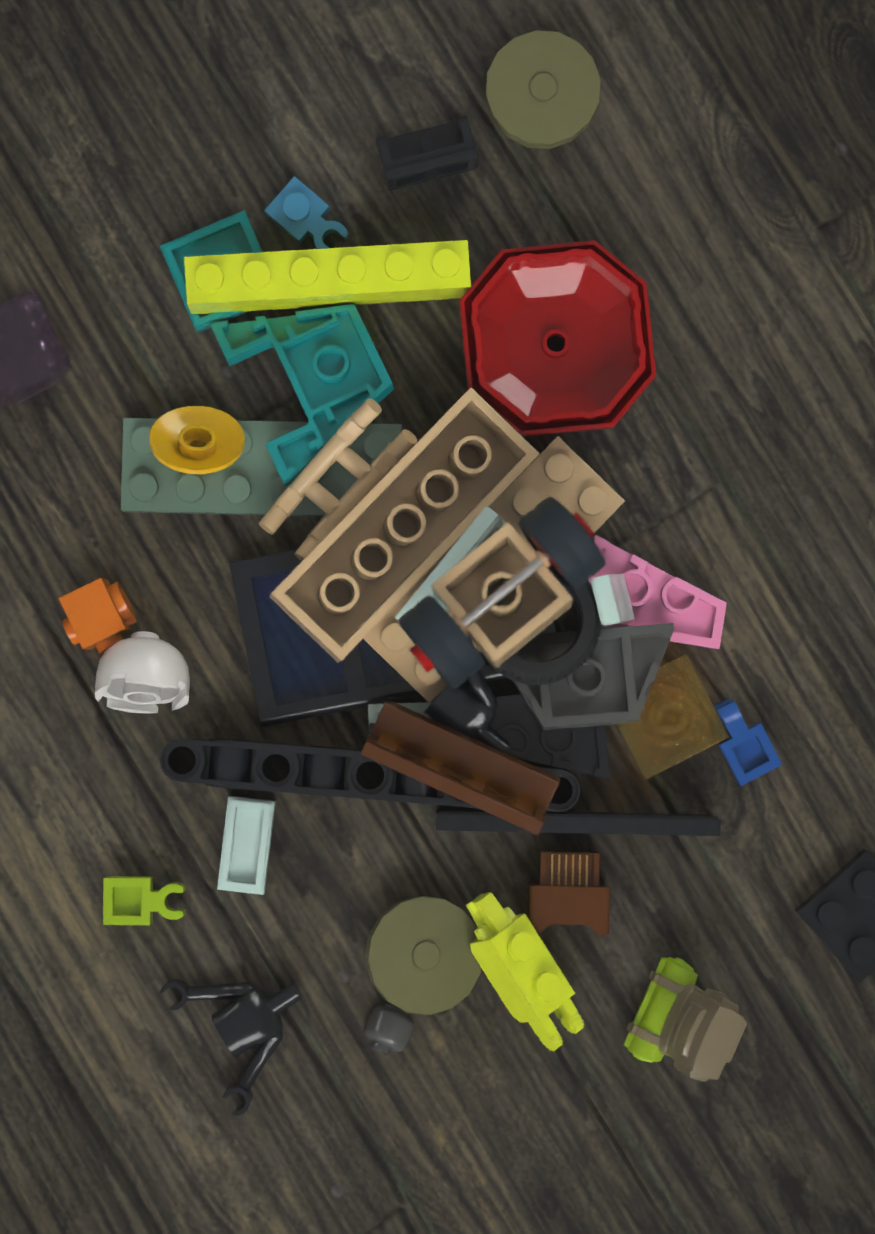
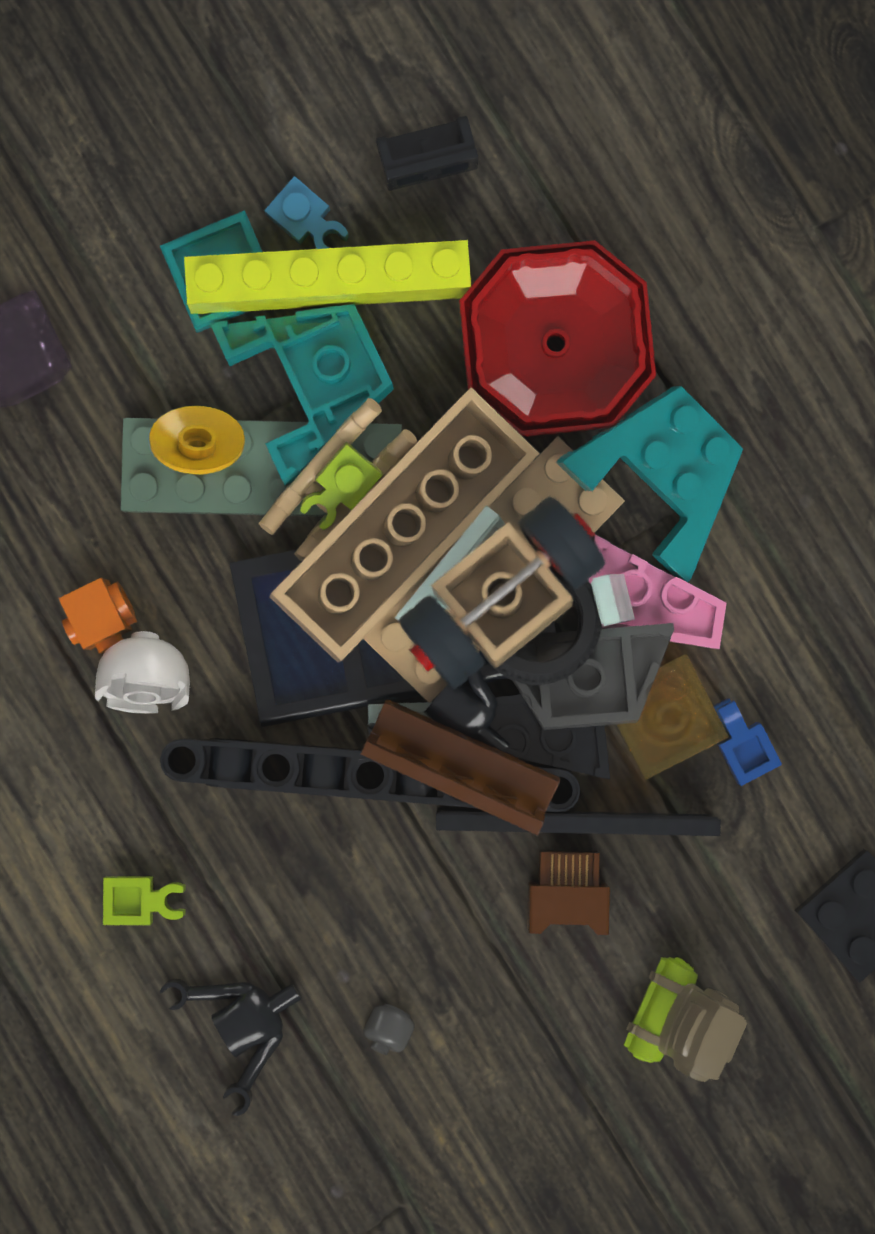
(246, 845): light aqua tile -> none
(344, 480): none -> lime plate
(422, 955): olive wheel -> none
(522, 970): neon yellow hinge -> none
(542, 89): olive wheel -> none
(679, 456): none -> teal wing

